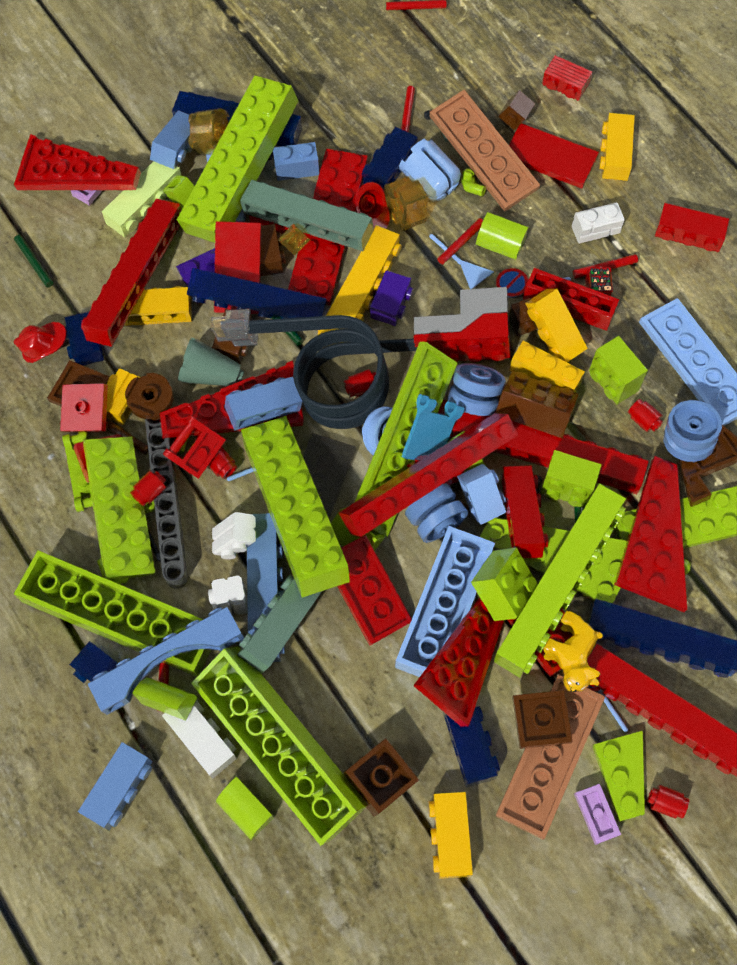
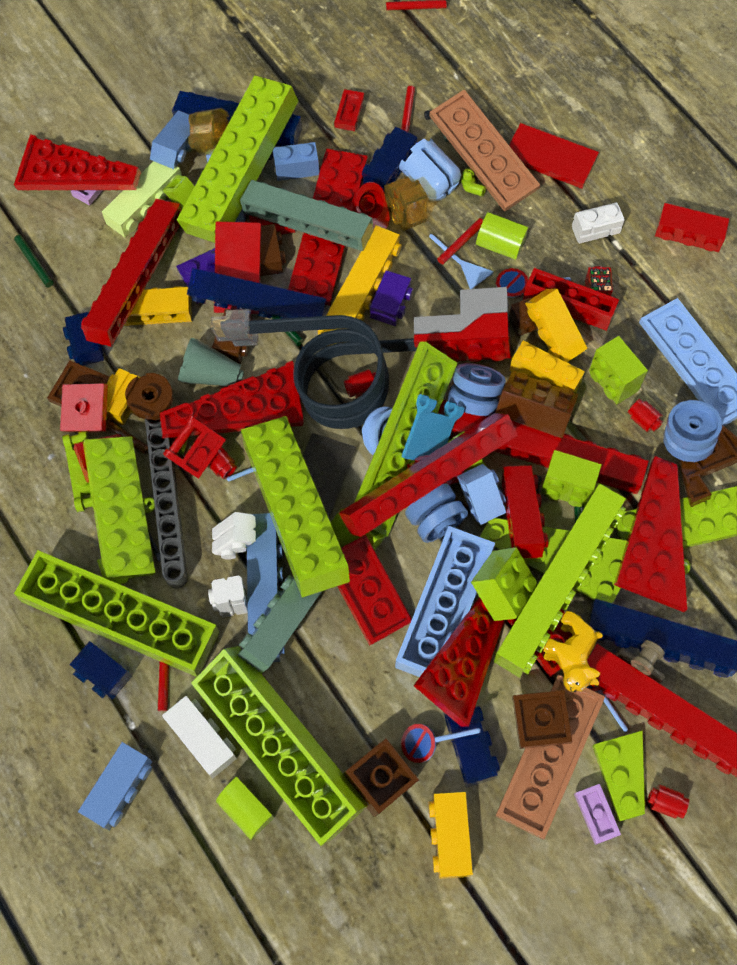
(41, 341): red piece -> none
(115, 687): medium blue arch -> none
(148, 488): red brick -> none
(165, 698): lime brick -> none
(262, 403): medium blue brick -> none
(294, 239): clear yellow plate -> none
(349, 110): none -> red plate
(420, 742): none -> piece
(516, 109): reddish brown brick -> none
(567, 78): red brick -> none
(616, 263): red bar -> none
(617, 146): yellow brick -> none
(646, 659): none -> dark tan piece

